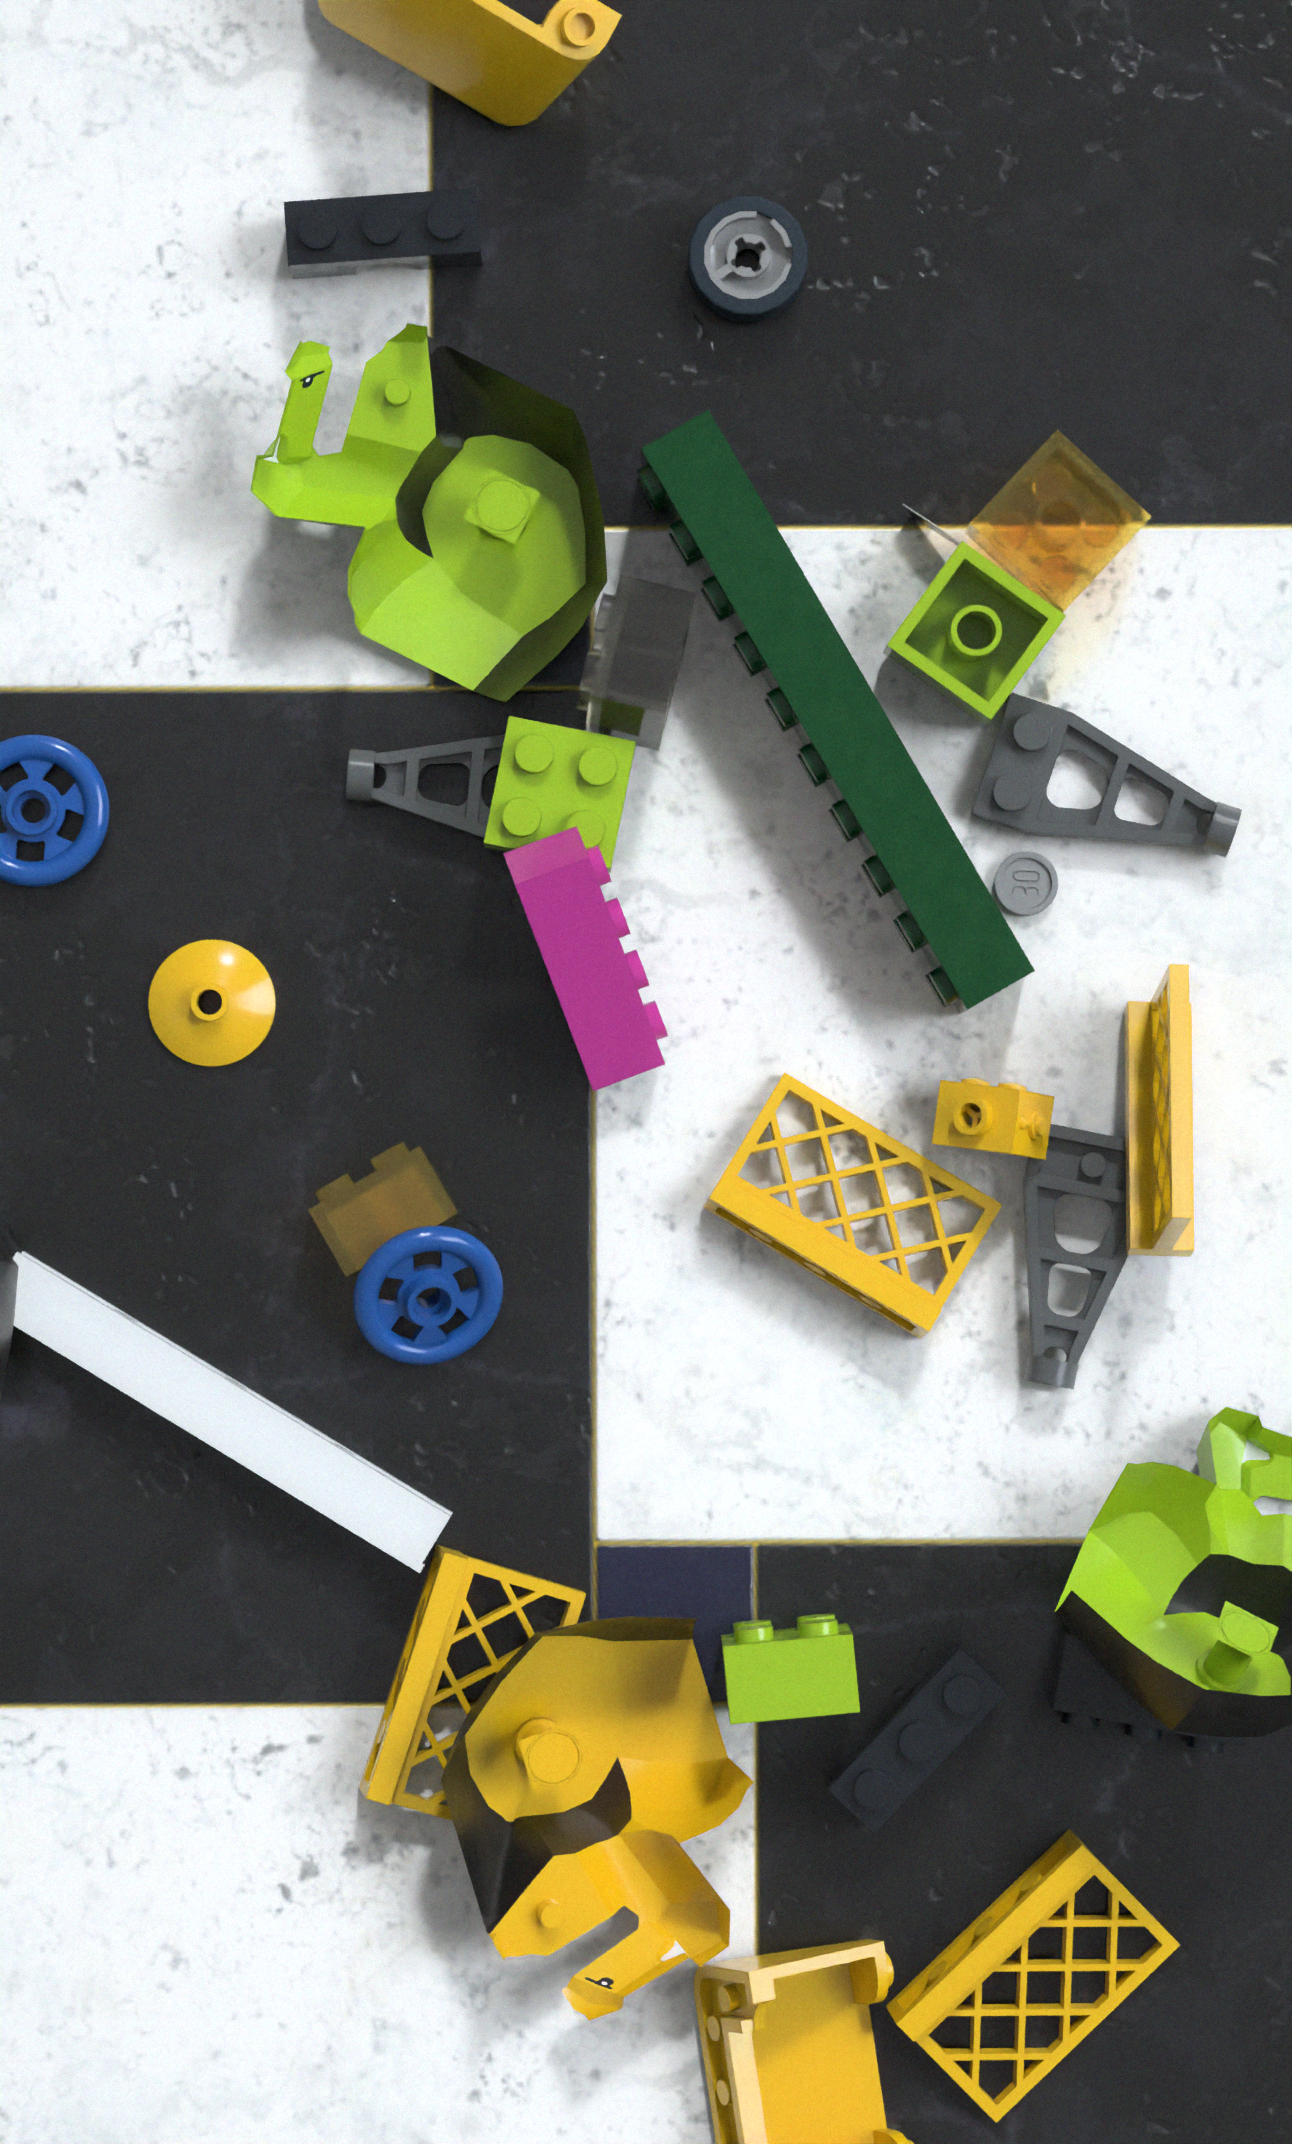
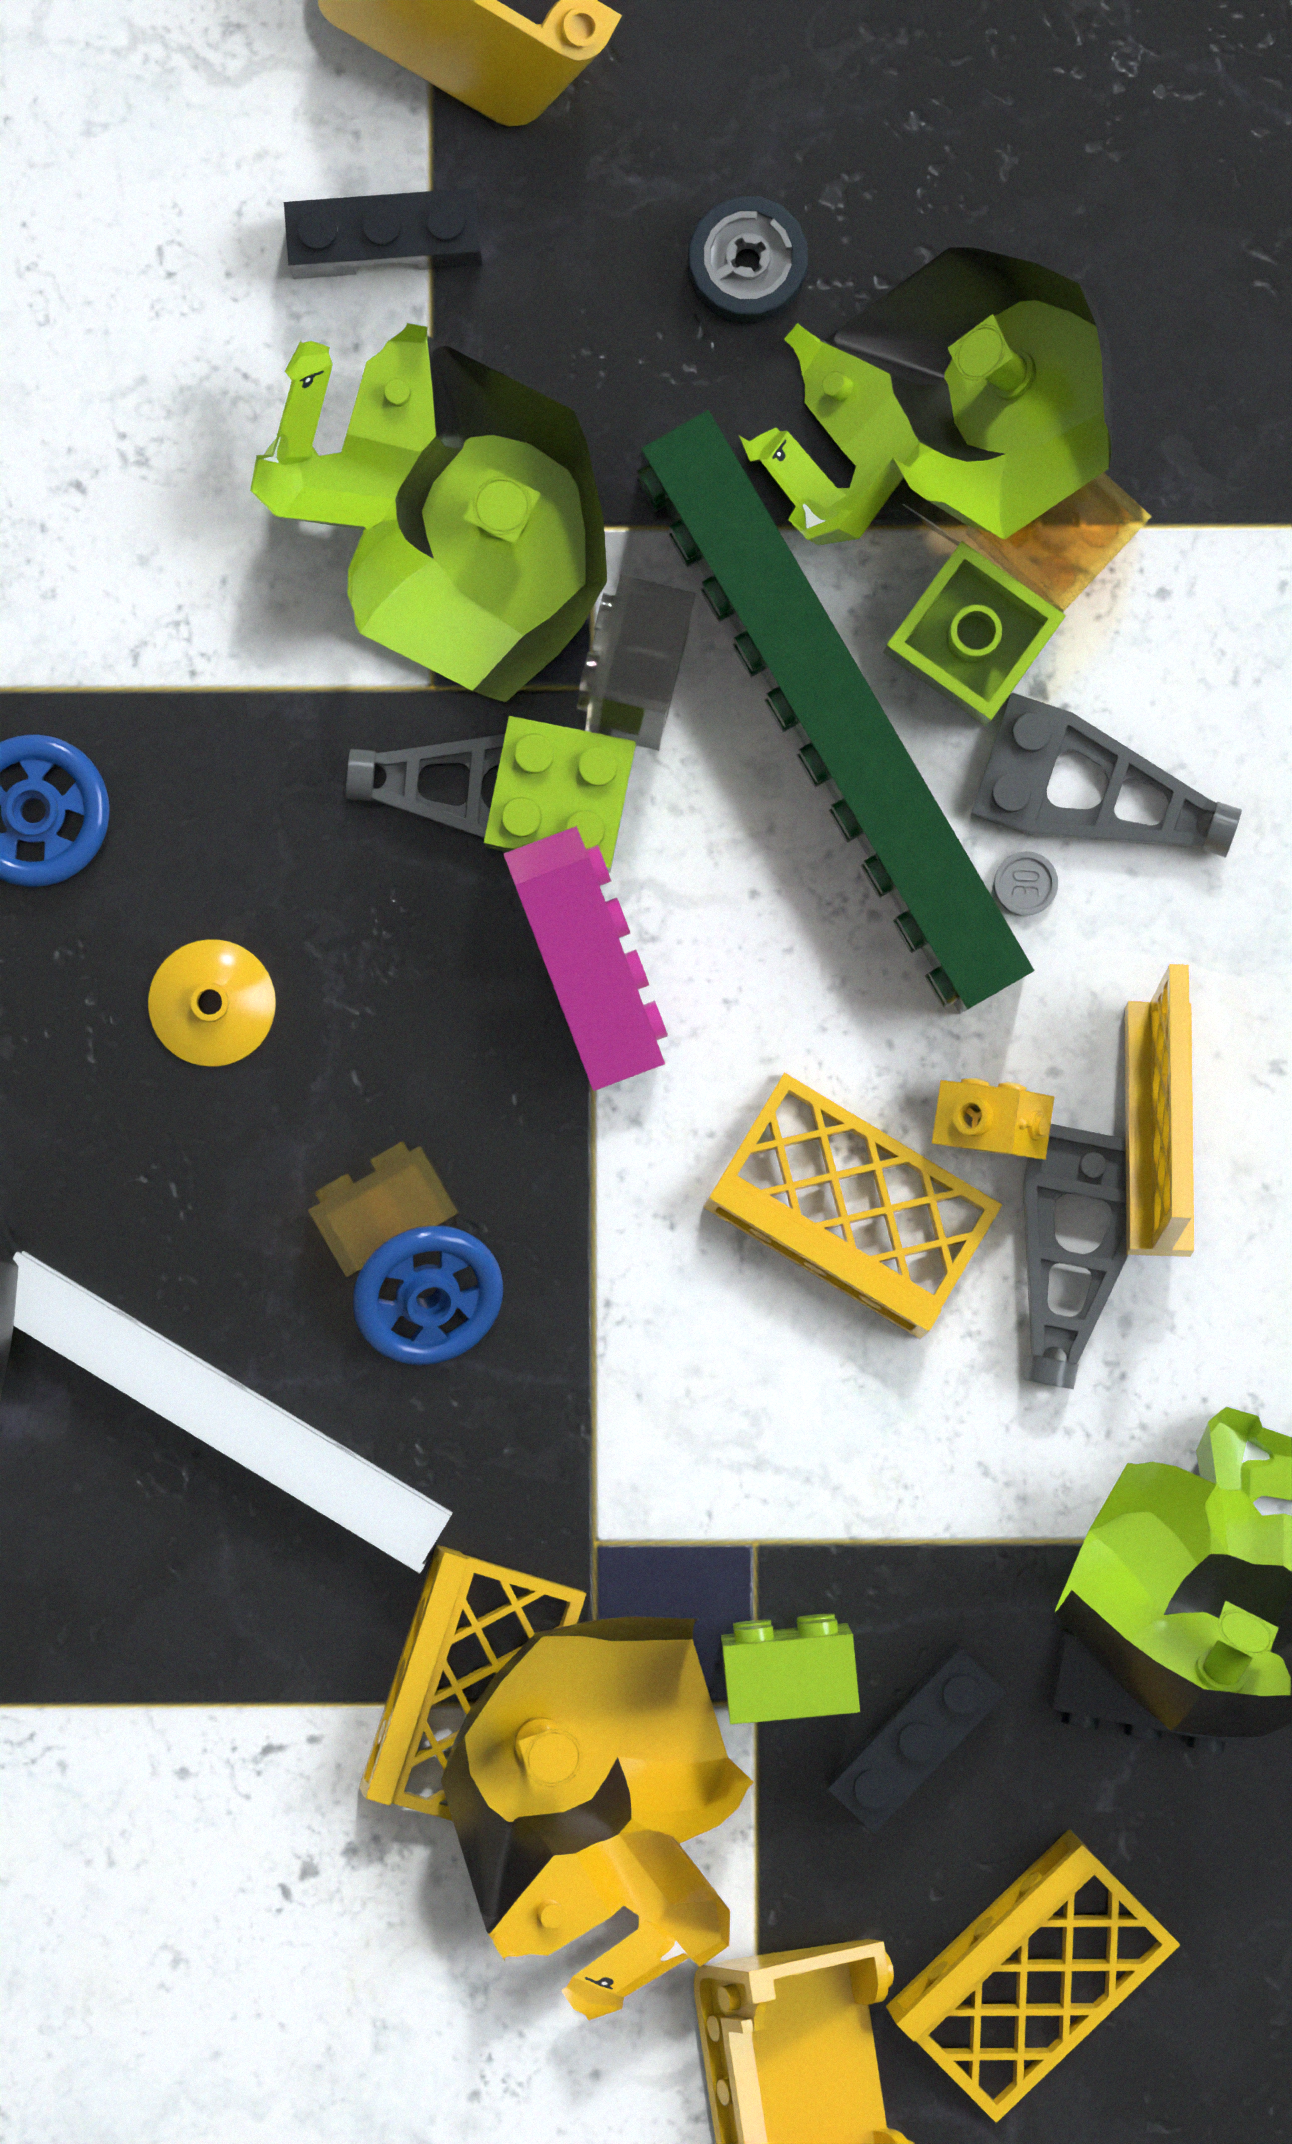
(988, 441): none -> lime piece

